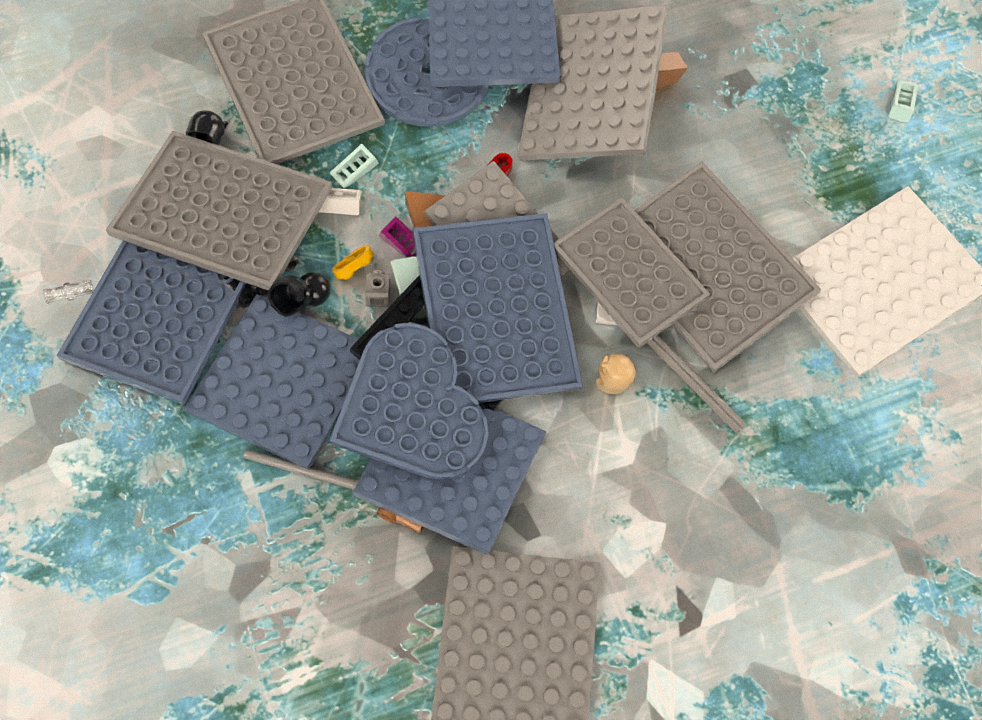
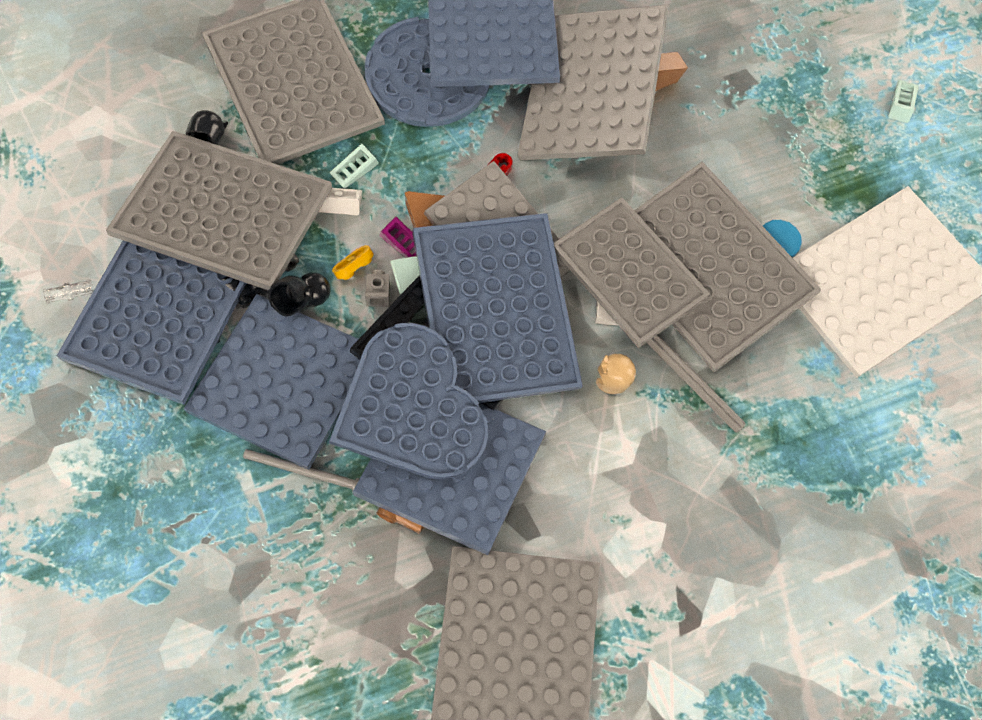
(786, 235): none -> dark azure tile

